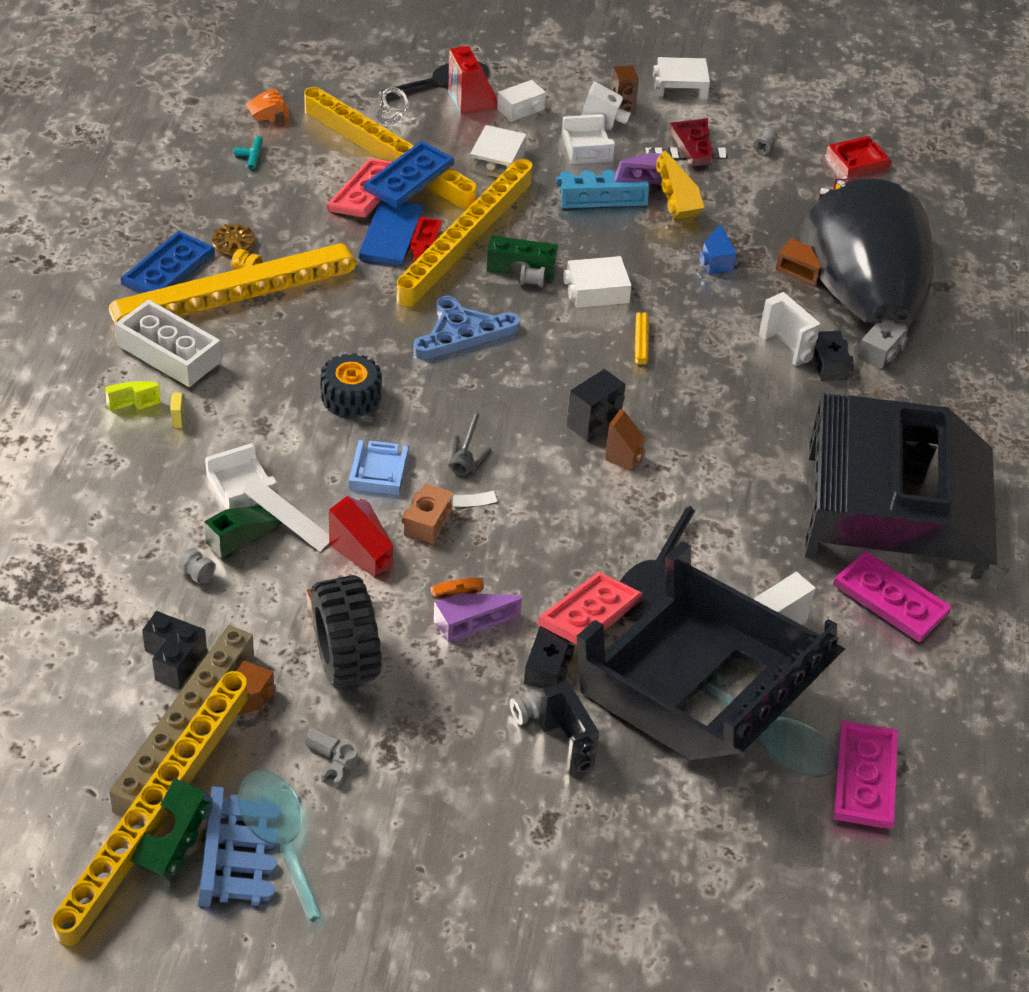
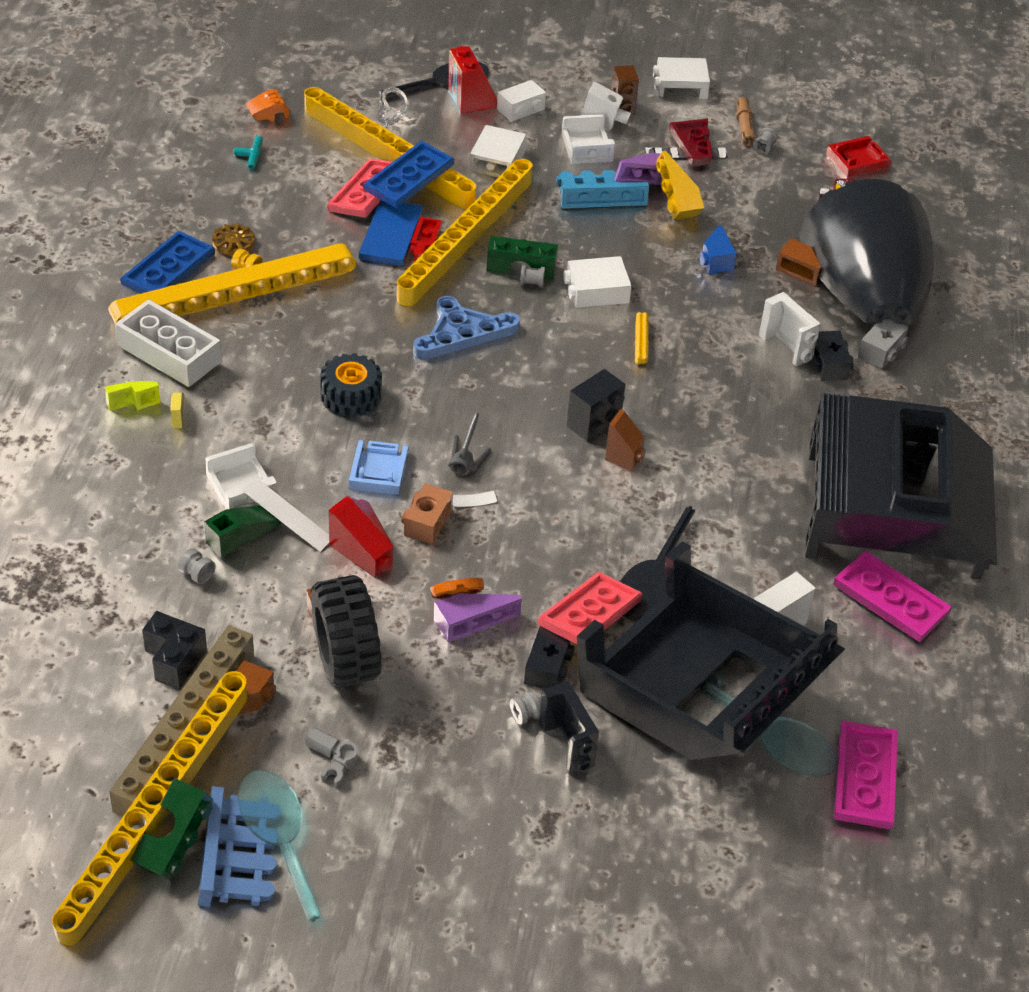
(744, 116): none -> medium nougat pin

